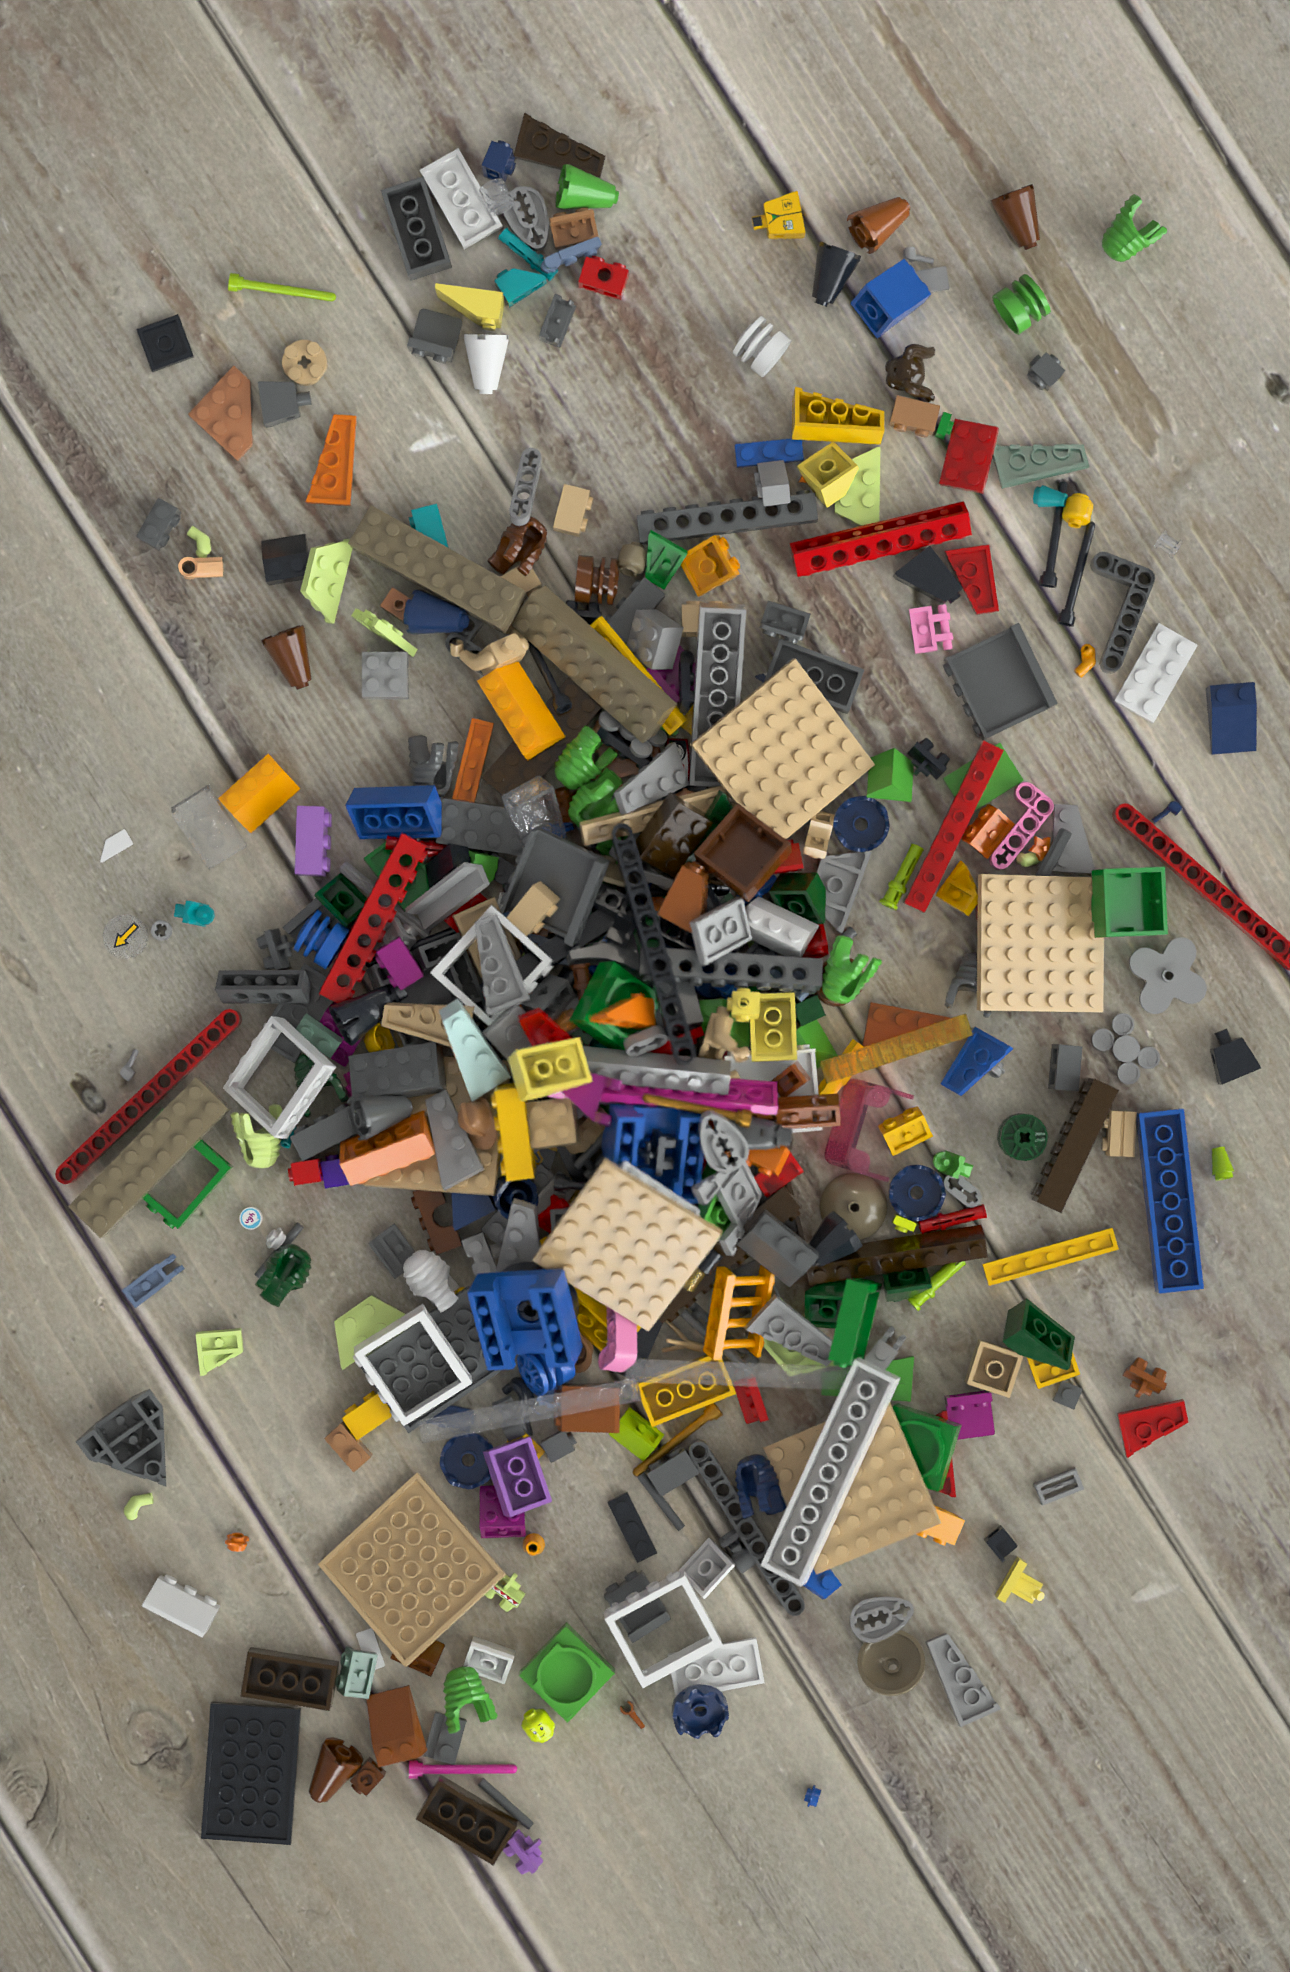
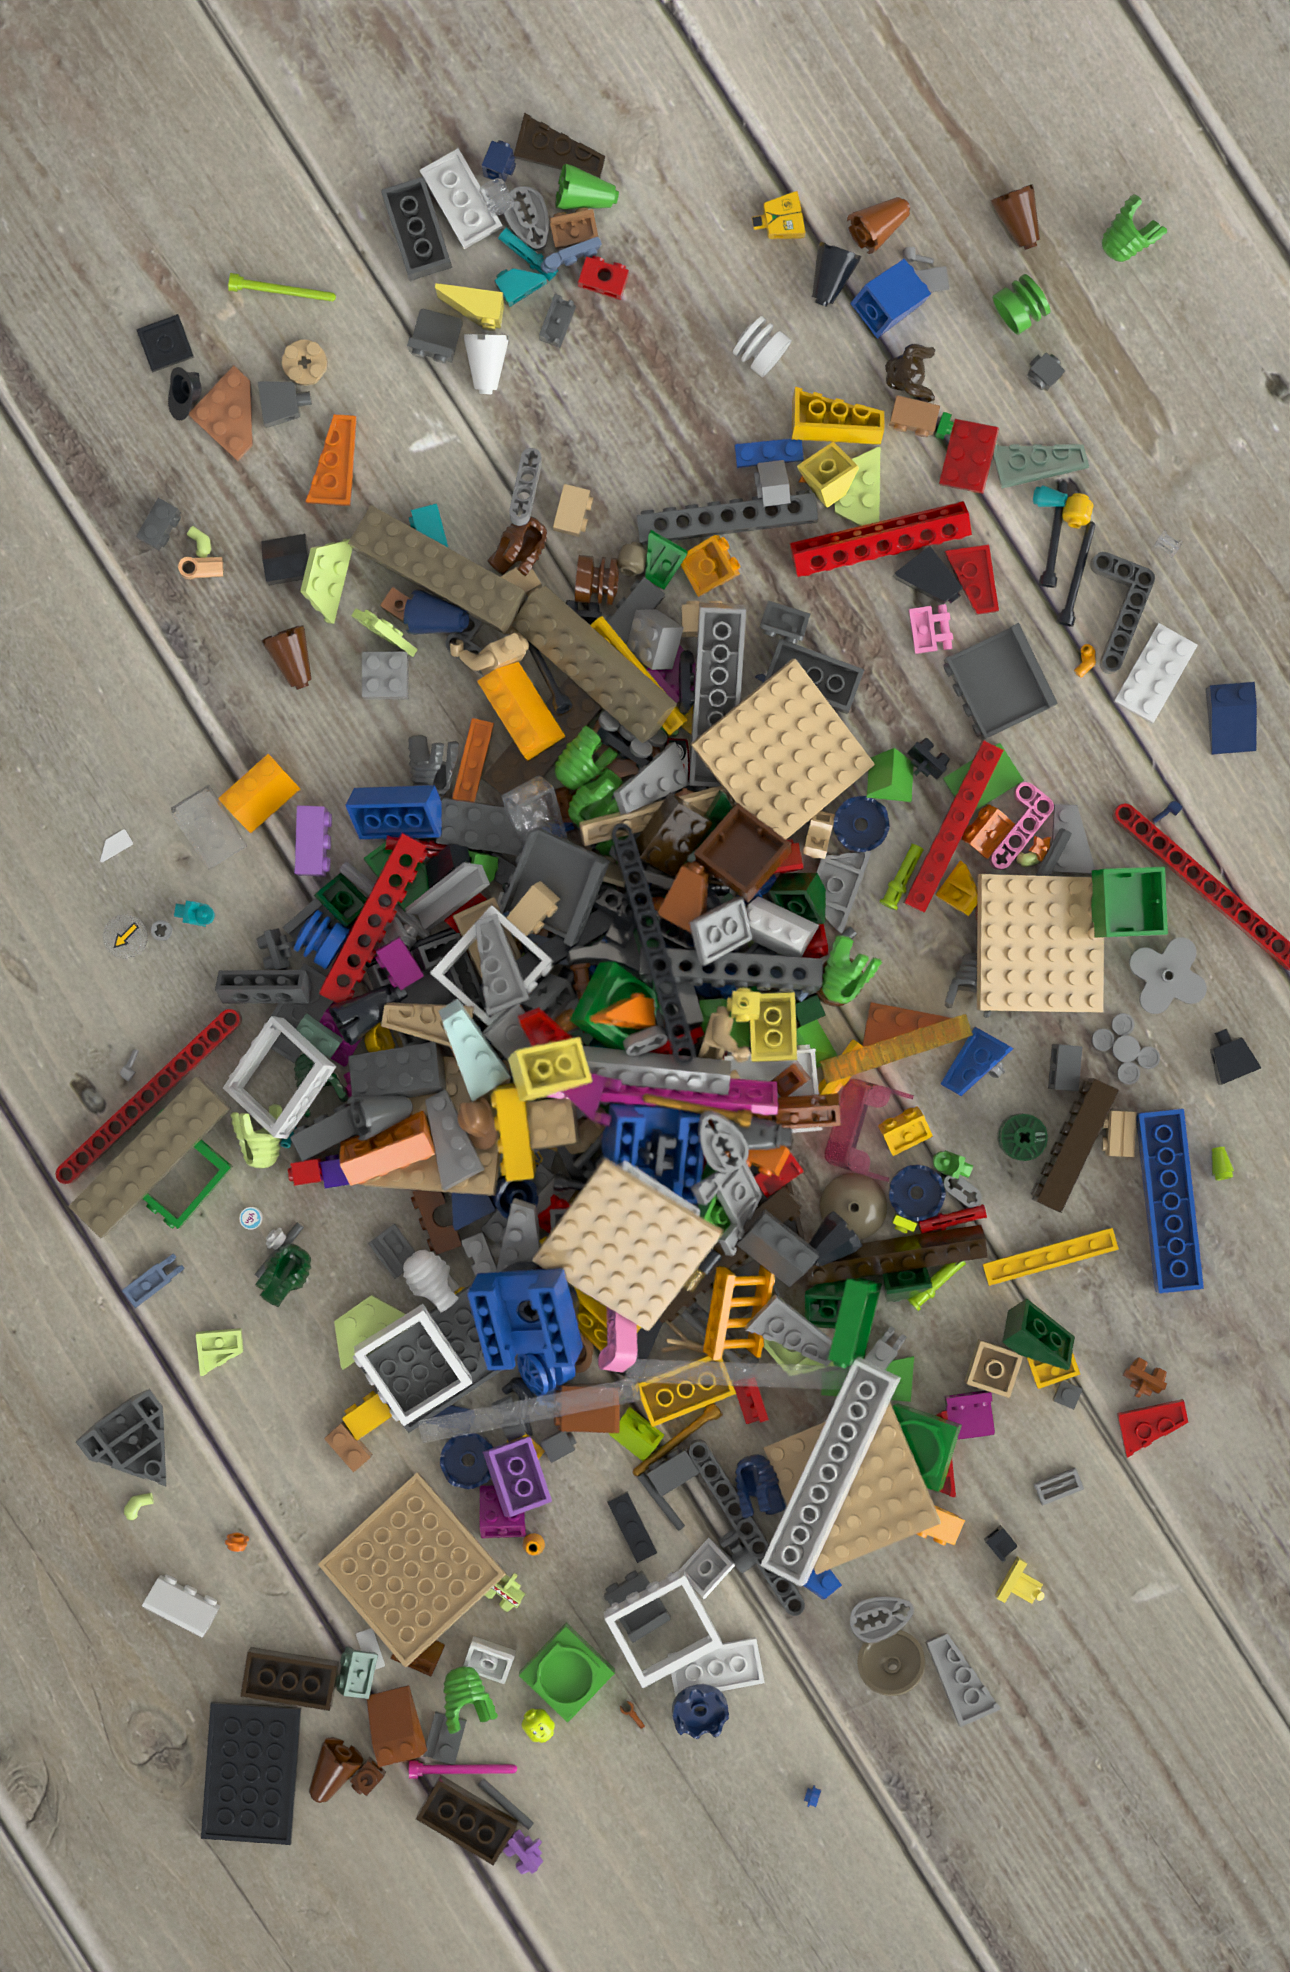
(183, 391): none -> black piece

